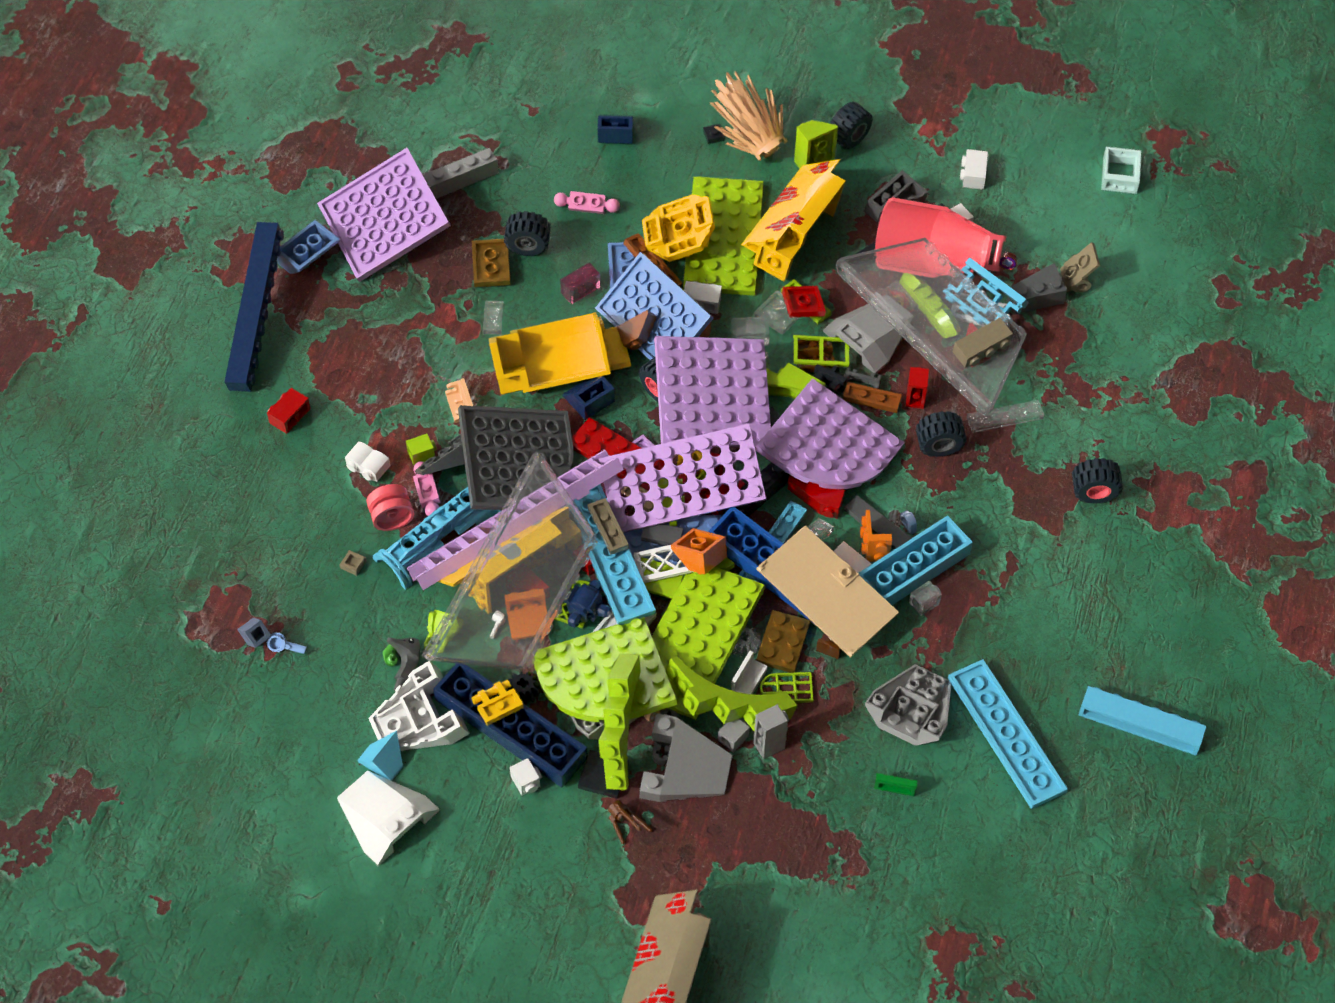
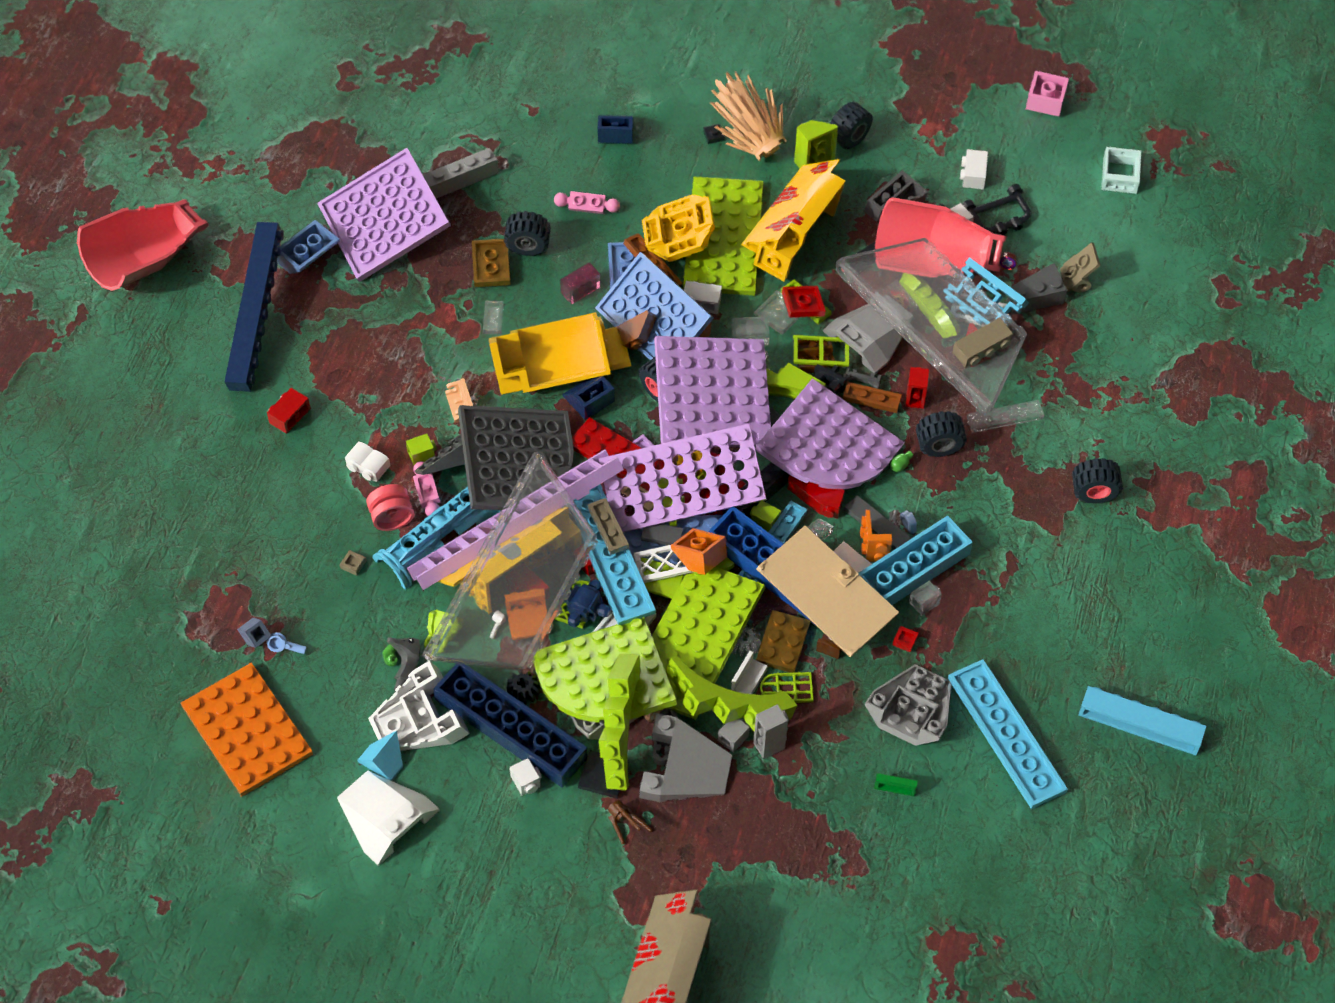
(136, 241): none -> coral windscreen
(246, 729): none -> orange plate
(500, 706): yellow plate -> none
(765, 515): none -> lime brick
(900, 462): none -> bright green cylinder
(905, 639): none -> red plate
(1001, 228): none -> black bar
(1047, 93): none -> bright pink brick

